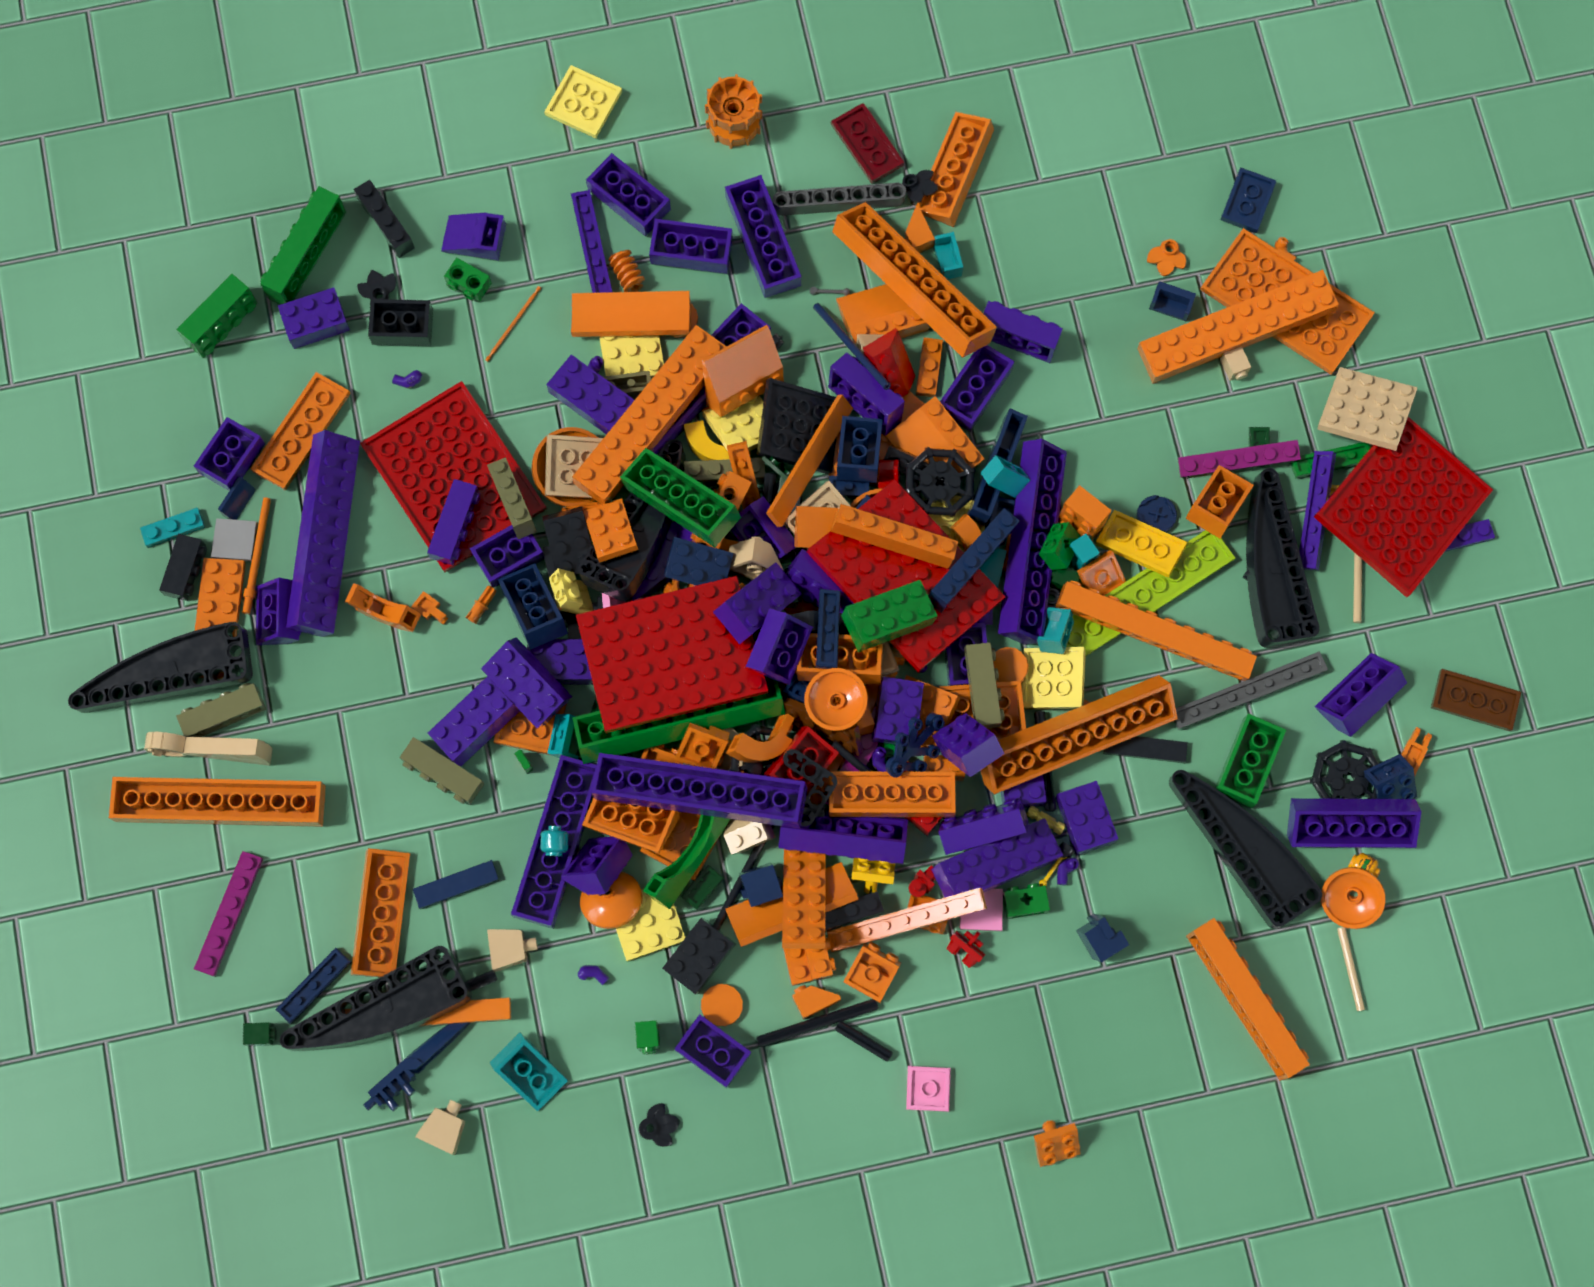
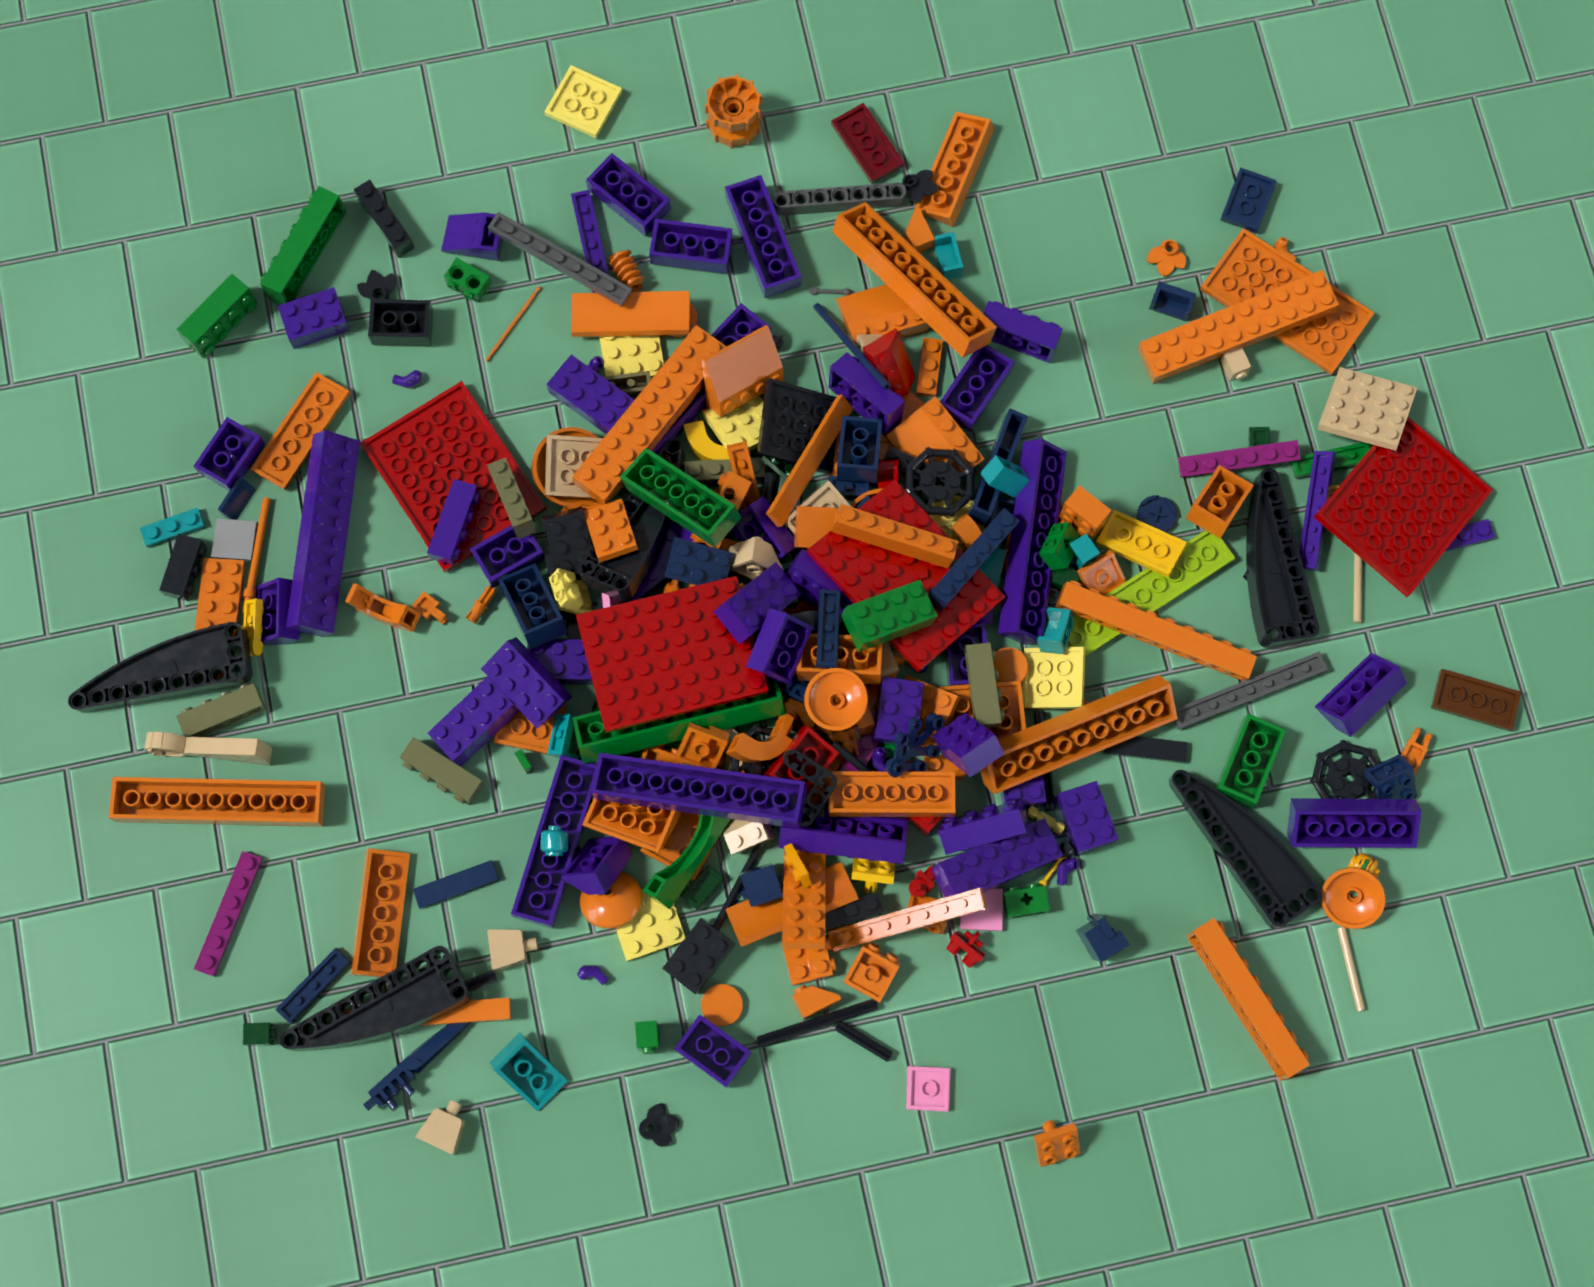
(253, 624): none -> yellow hinge
(560, 259): none -> dark grey plate
(799, 871): none -> light orange plate

